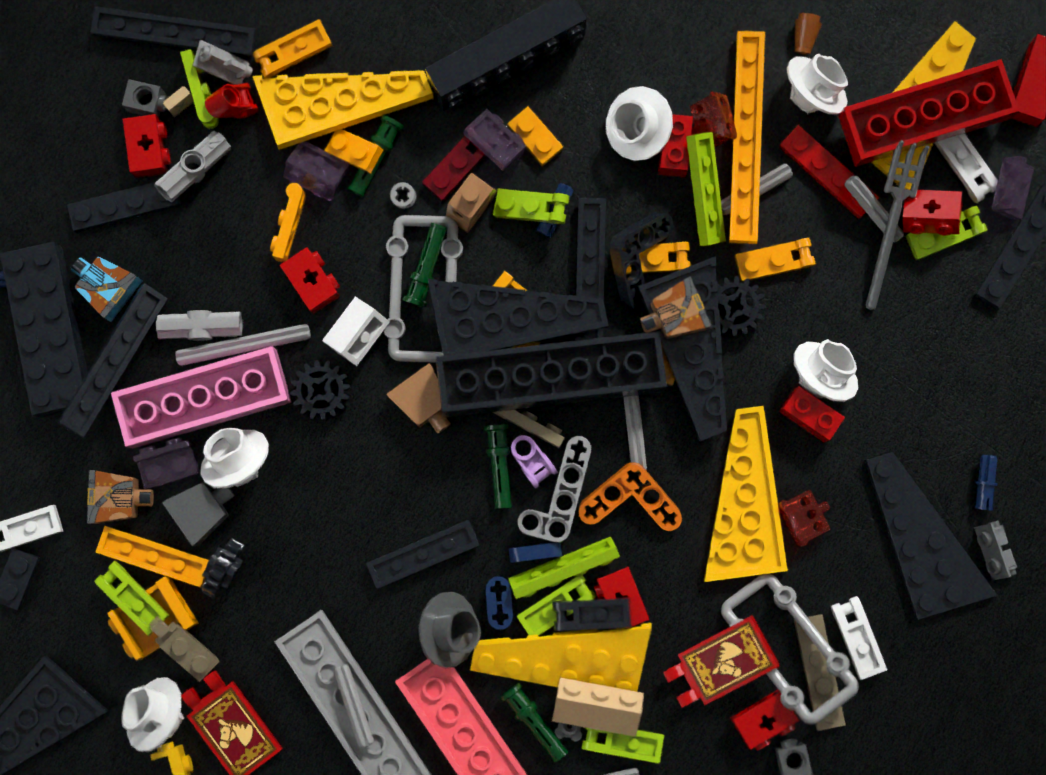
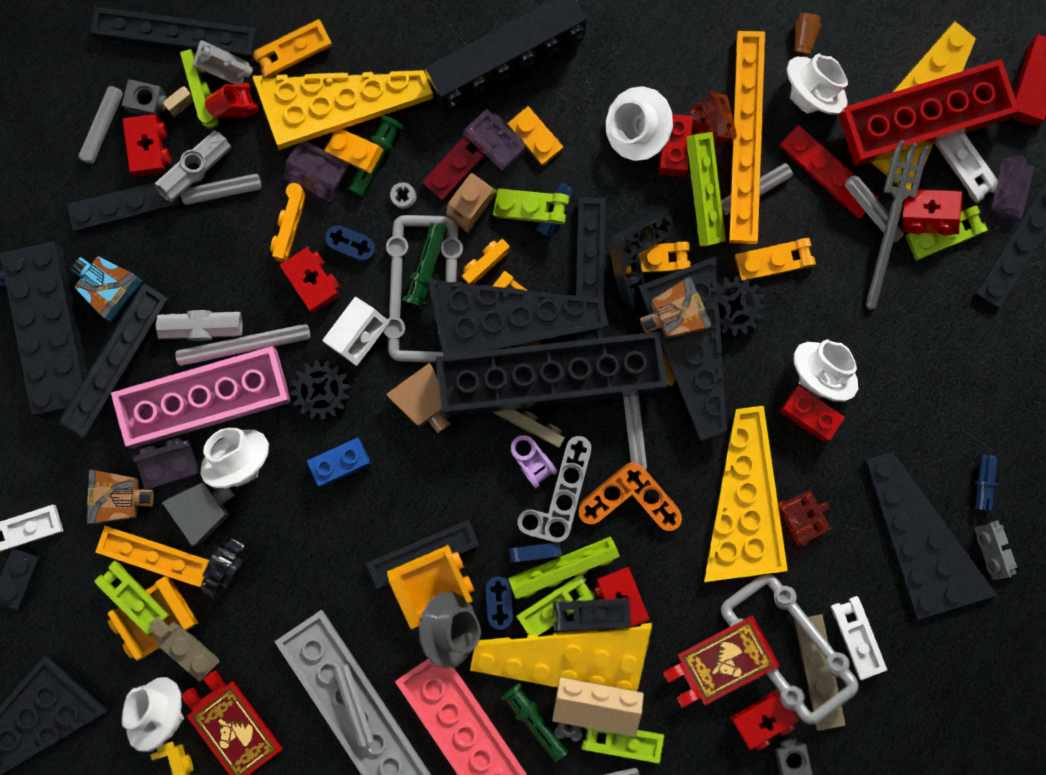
(100, 124): none -> light grey axle
(221, 189): none -> light grey axle
(339, 462): none -> blue brick
(352, 237): none -> dark blue beam
(426, 578): none -> light orange panel
(493, 254): none -> light orange plate
(498, 451): dark green pin -> none

